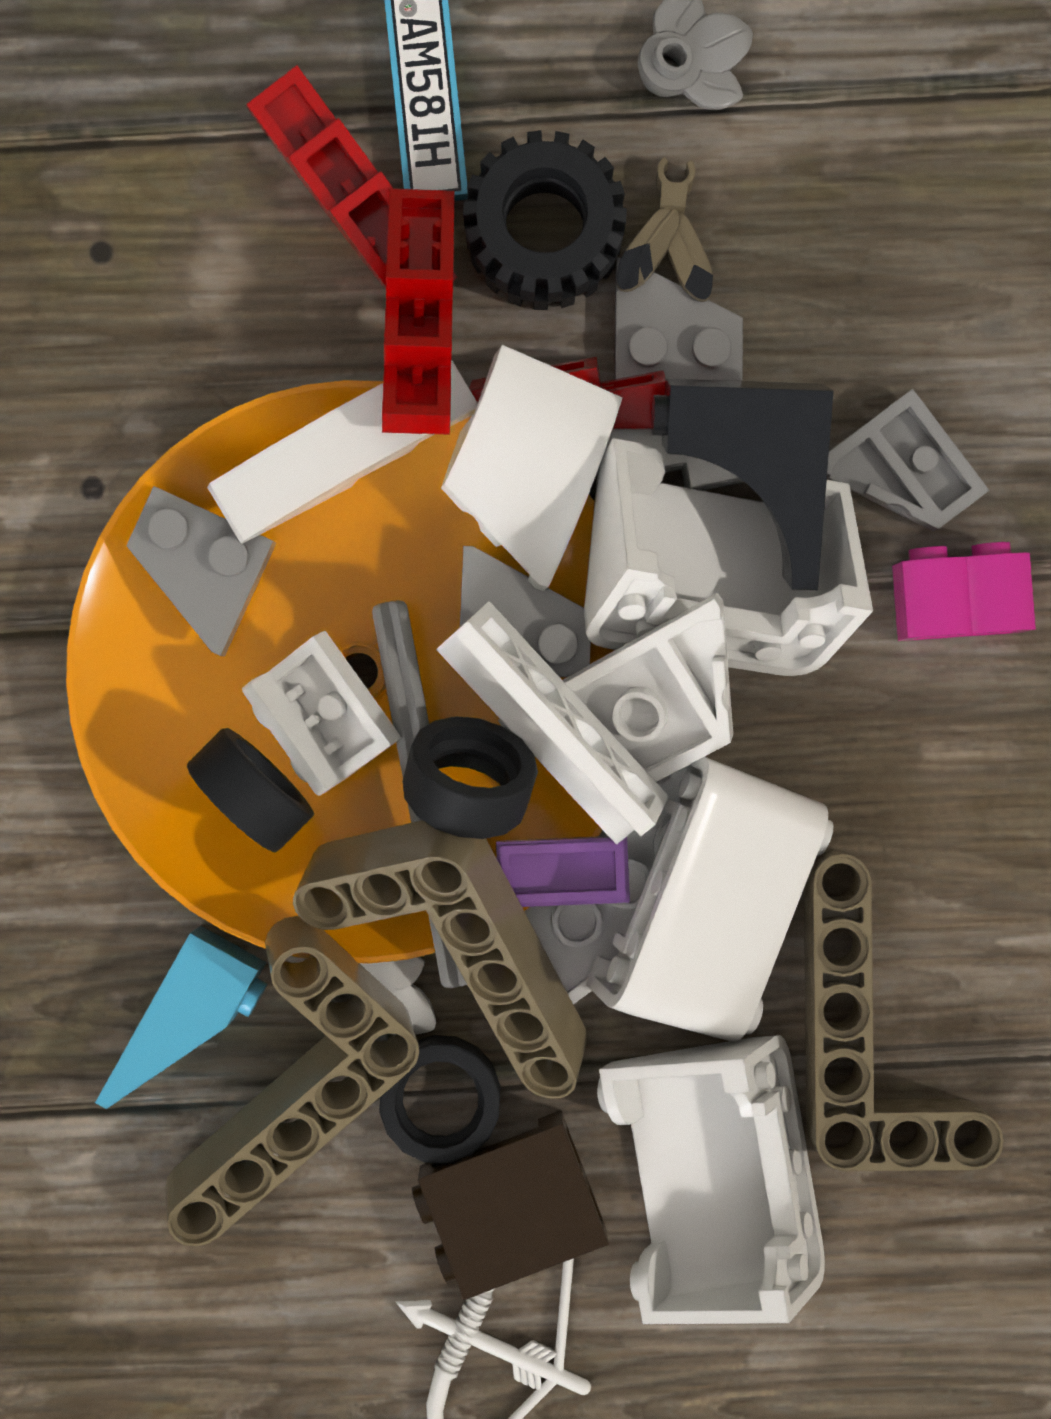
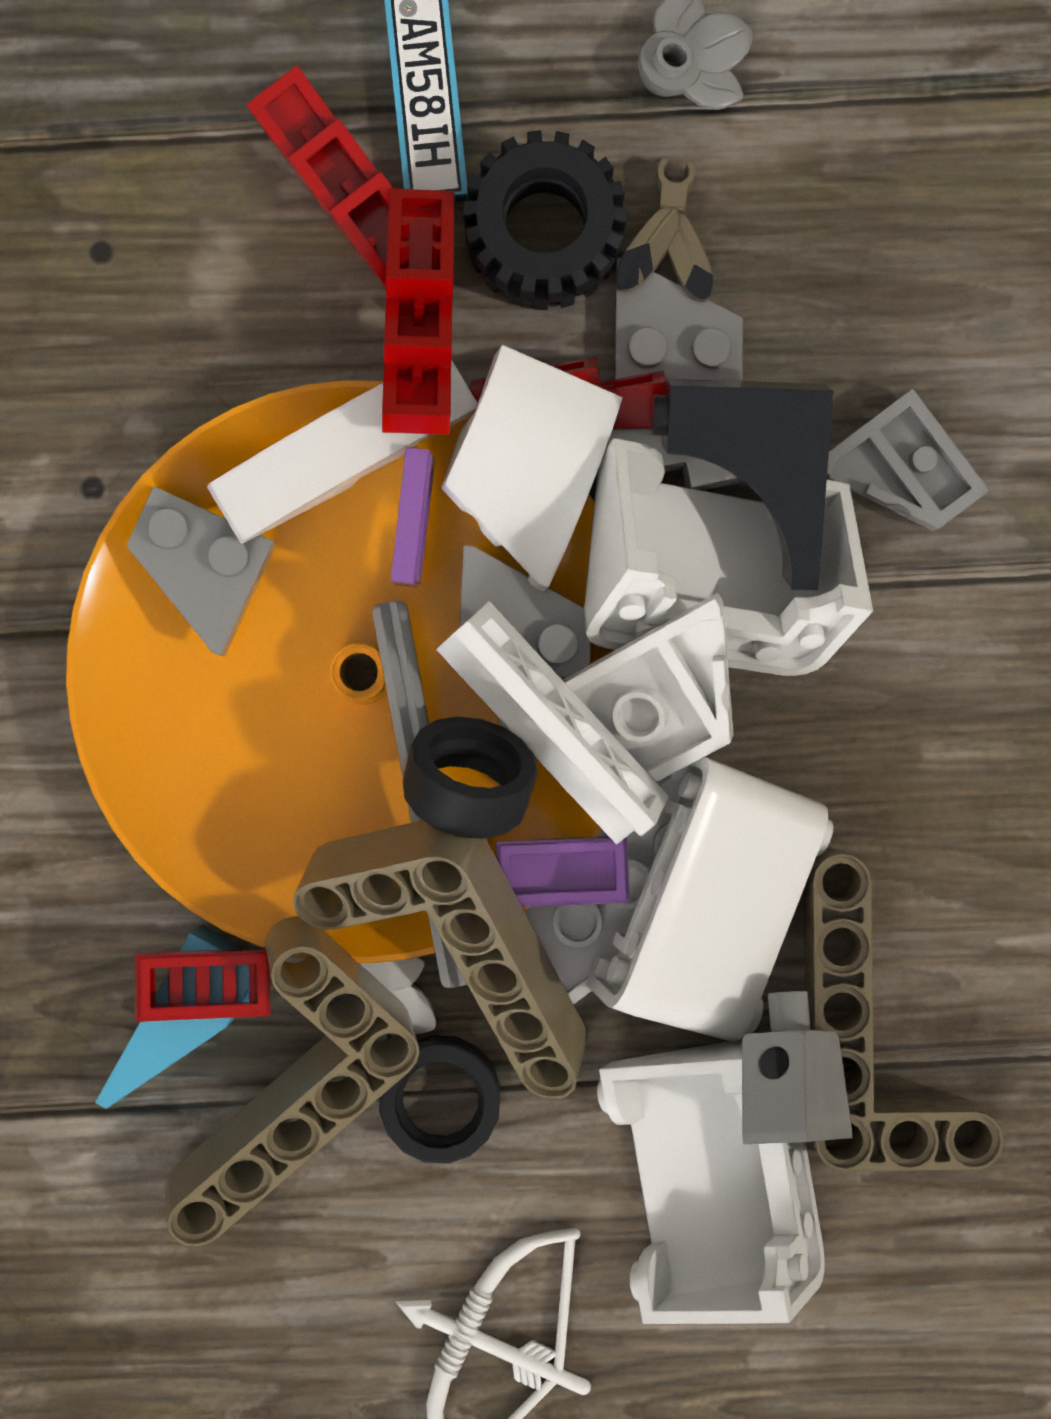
(145, 984): none -> red slope
(249, 790): black tyre -> none
(320, 714): white bracket -> none
(413, 517): none -> medium lavender tile
(511, 1208): dark brown panel -> none
(793, 1078): none -> light grey torso
(963, 595): dark pink brick -> none

